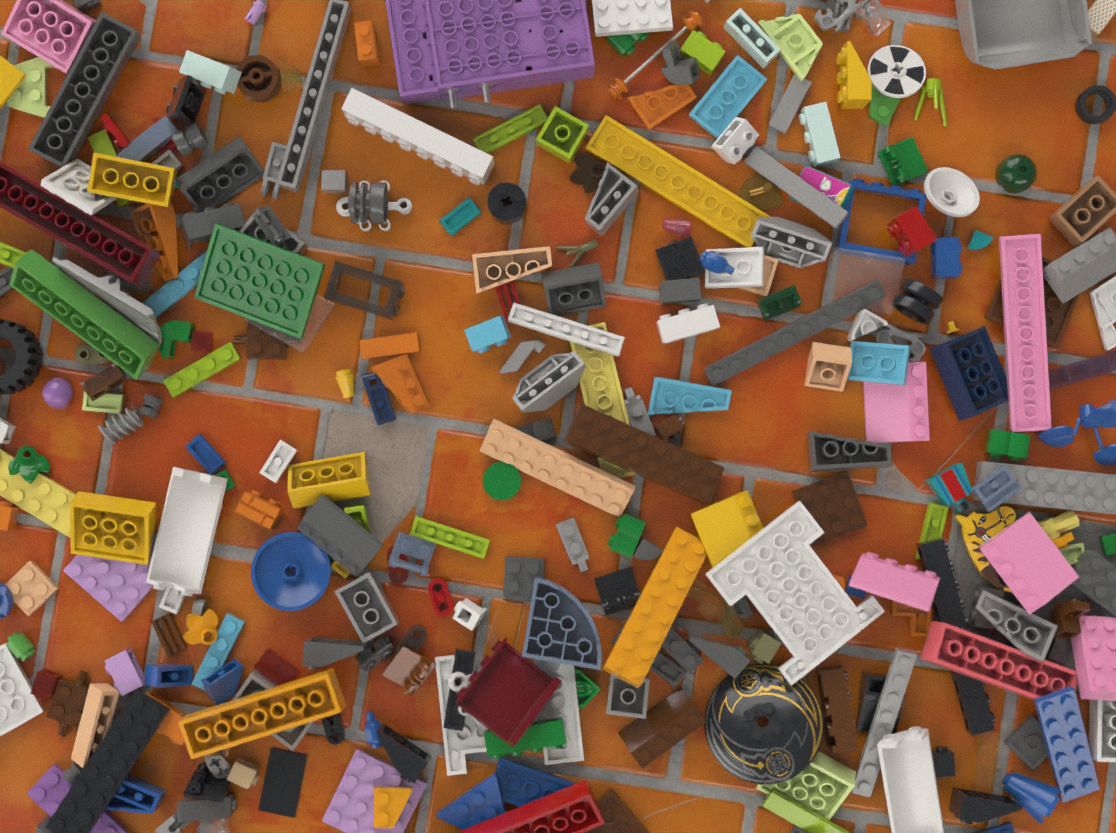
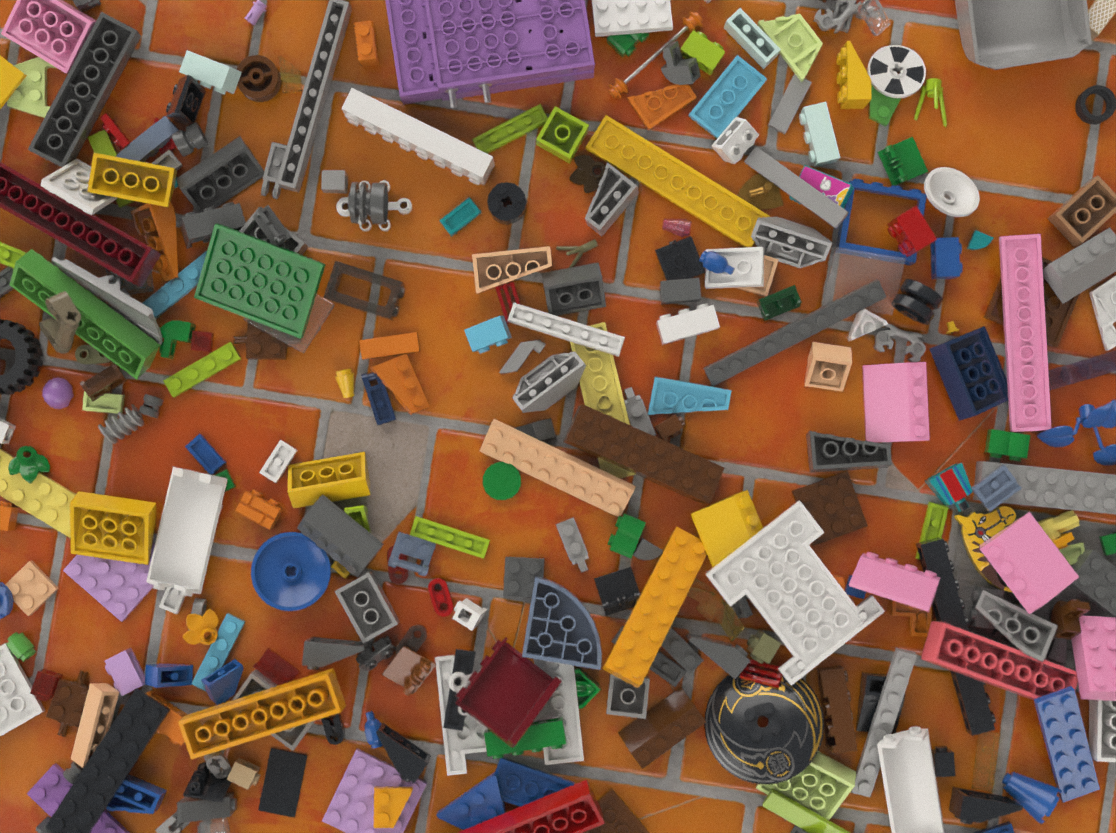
(64, 326): none -> dark tan piece
(155, 623): reddish brown tile -> none
(771, 671): none -> red tile
(879, 363): medium azure plate -> none
(1016, 173): dark green cylinder -> none
(1028, 742): dark grey tile -> none

